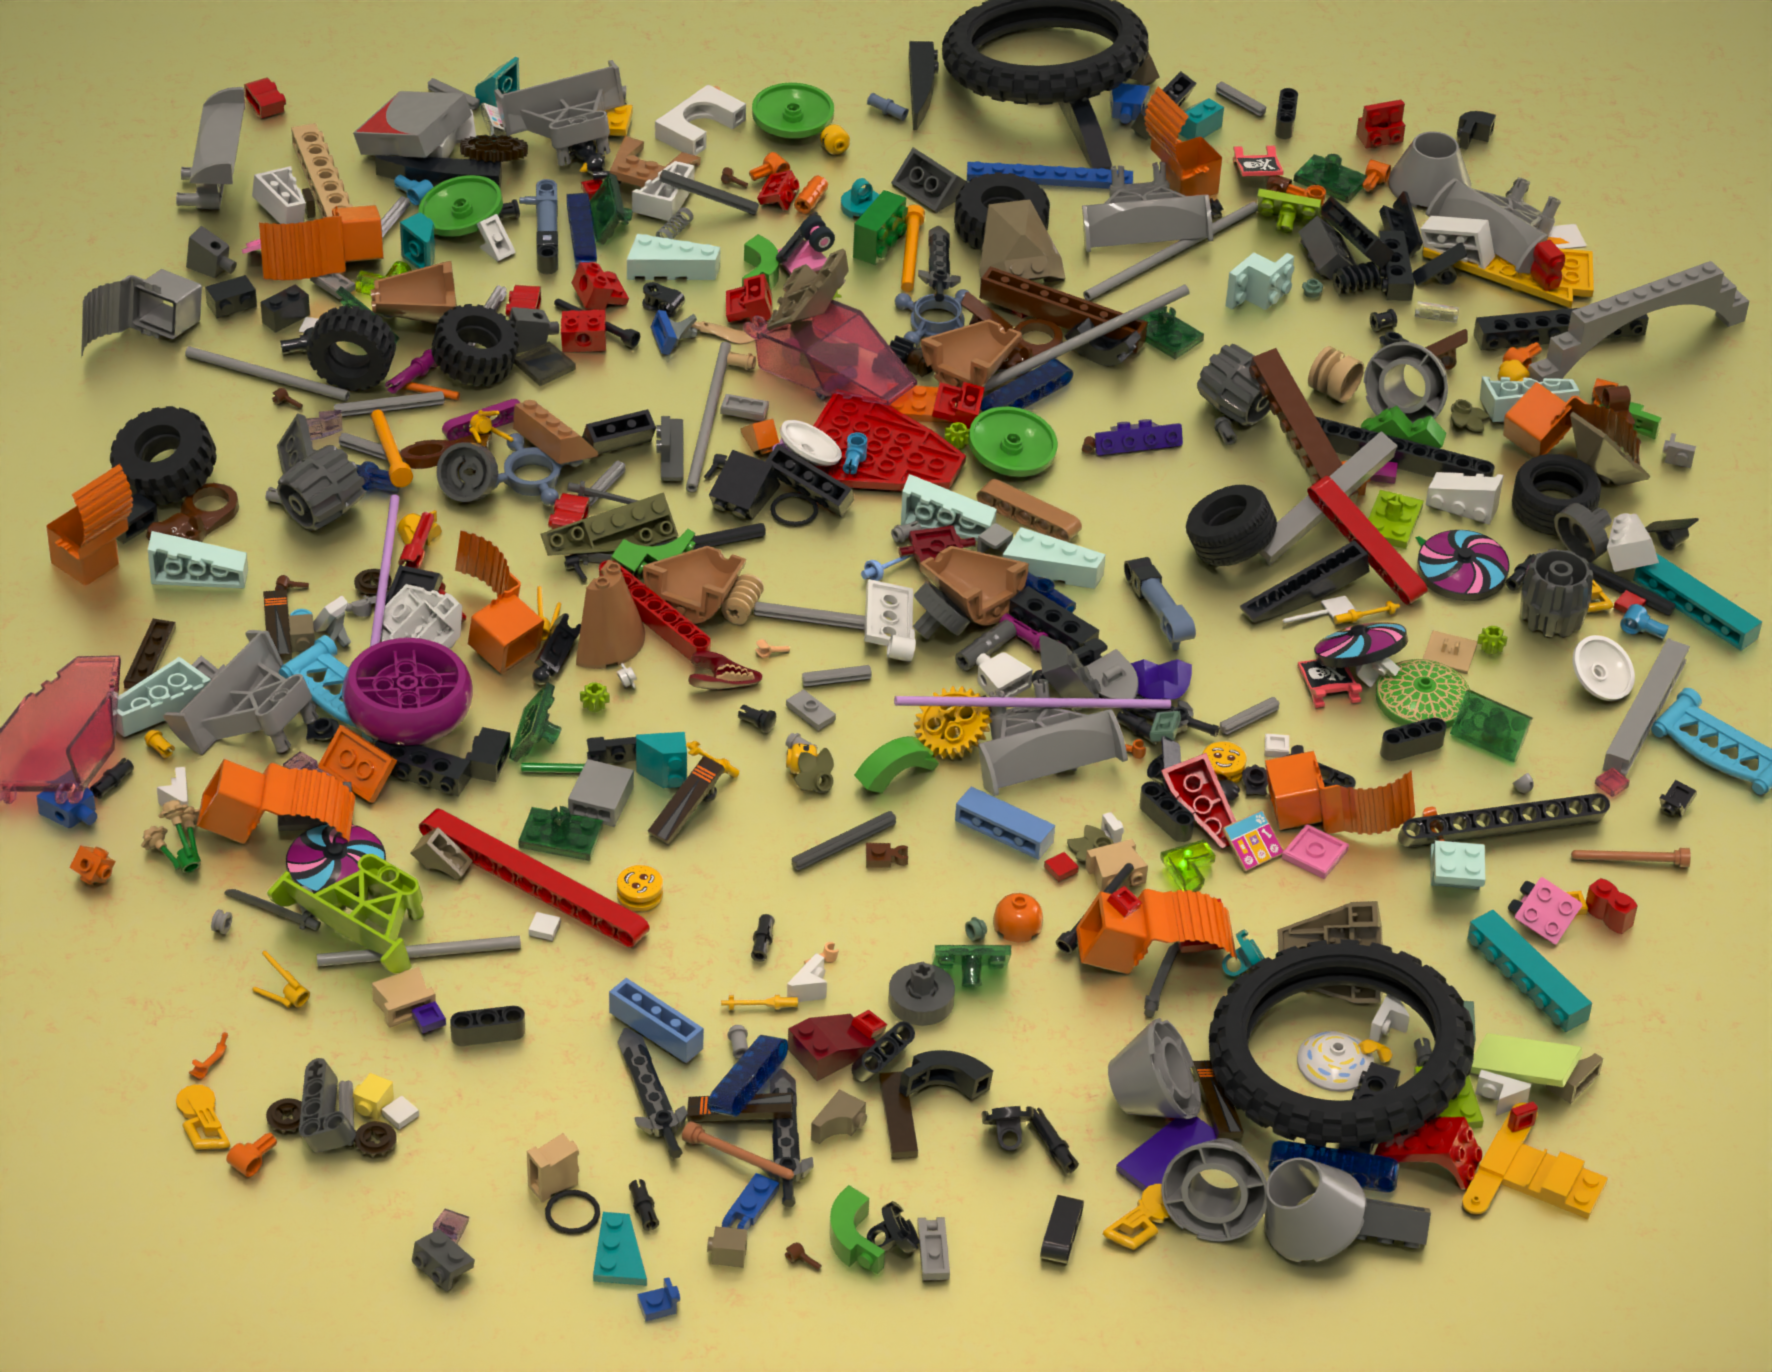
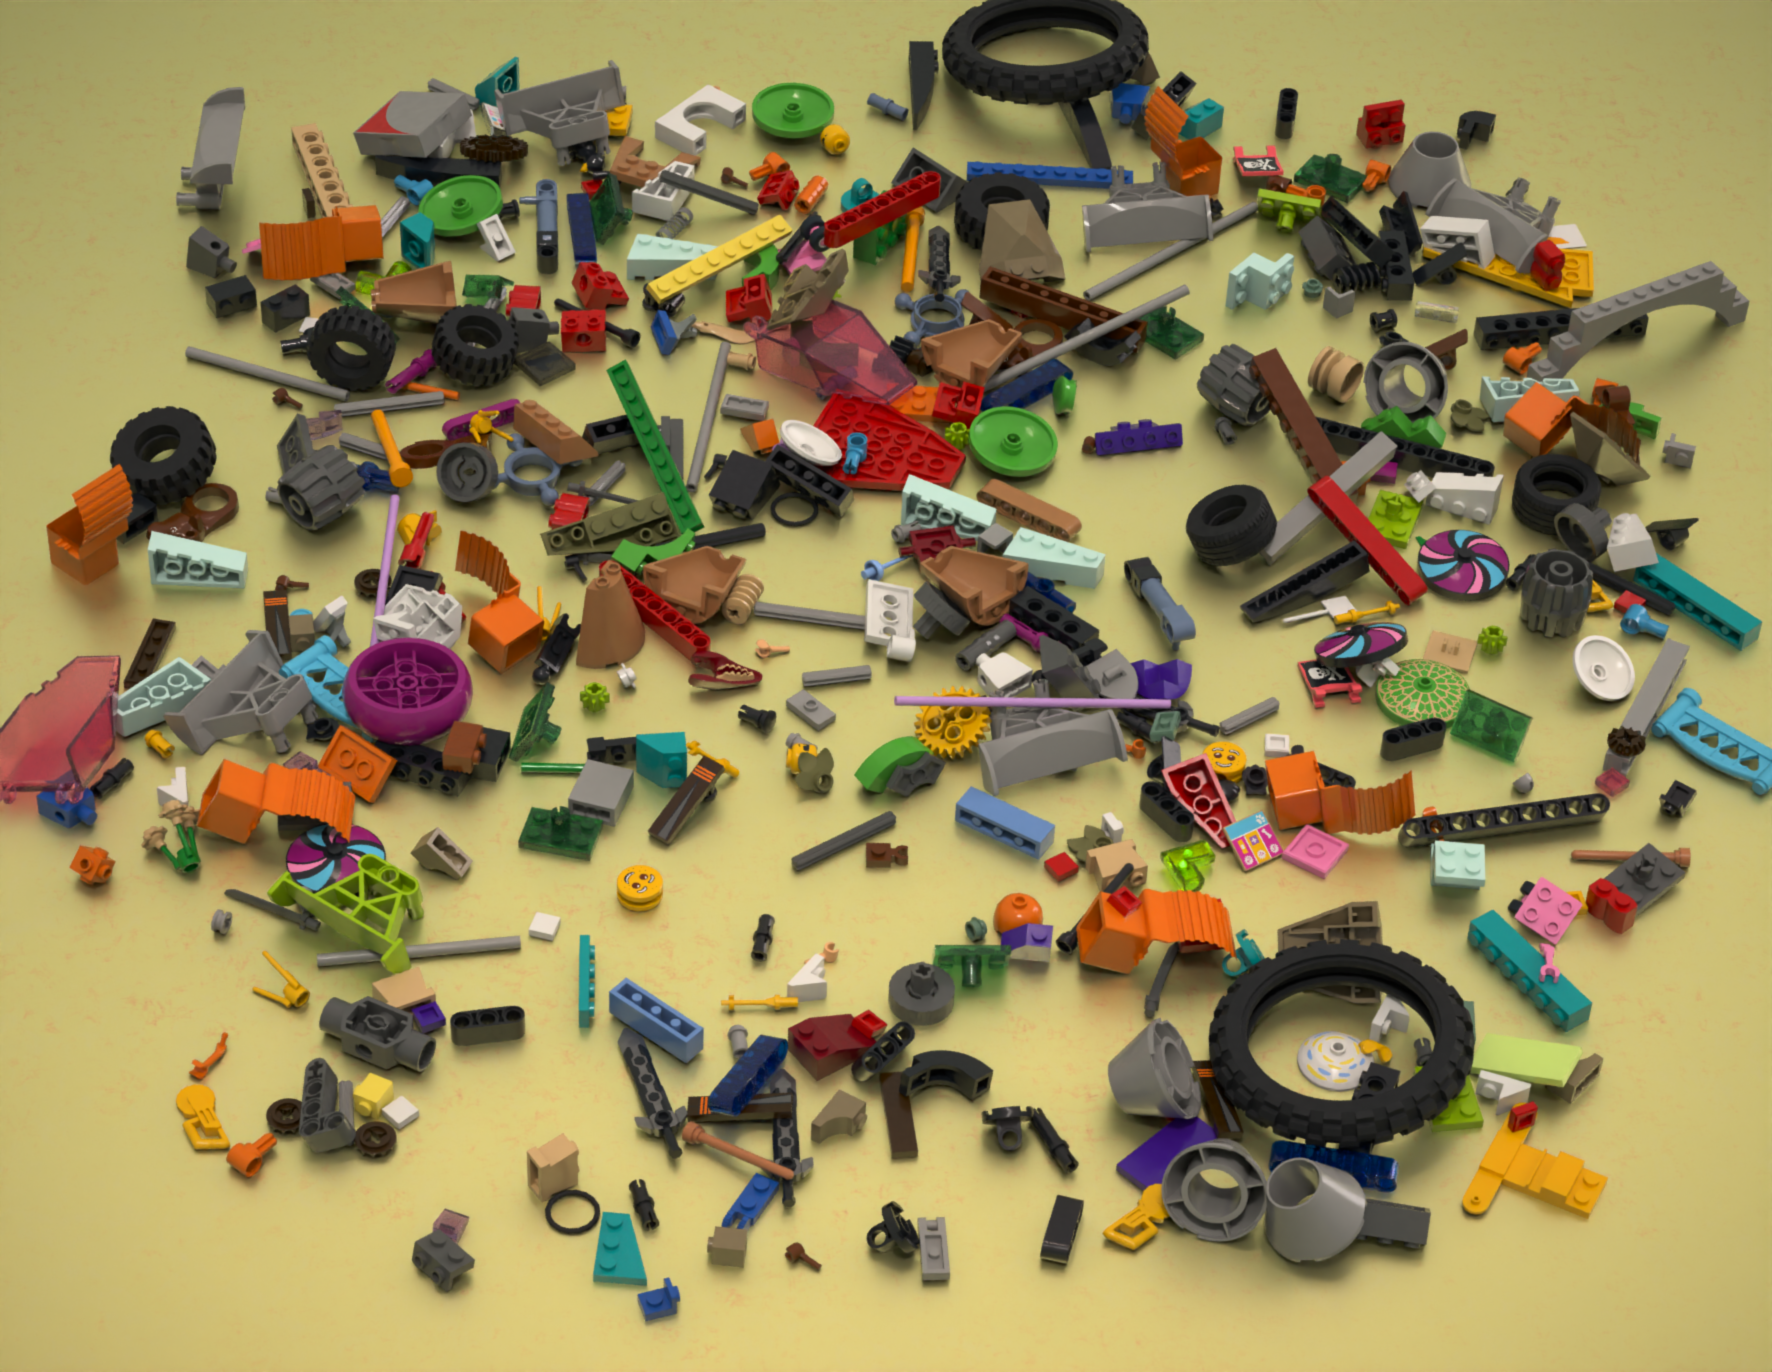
(140, 305): light grey piece -> none
(264, 97): red brick -> none
(280, 195): white wedge -> none
(363, 606): light grey sword -> none
(377, 1033): none -> dark grey brick
(394, 626): none -> white slope
(463, 747): none -> dark orange brick
(484, 286): none -> clear green panel
(540, 880): red beam -> none
(586, 989): none -> teal plate
(654, 447): none -> green plate
(719, 259): none -> light yellow plate
(846, 1214): bright green arch -> none
(882, 209): none -> red beam
(909, 777): none -> dark grey tile
(1029, 942): none -> slope
(1064, 395): none -> bright green piece
(1241, 98): light grey axle -> none
(1338, 304): none -> light grey panel
(1419, 485): none -> white plate
(1440, 1141): red bracket -> none
(1514, 370): yellow head -> none
(1547, 952): none -> bright pink piece
(1621, 746): none -> dark brown gear
(1646, 876): none -> dark grey plate

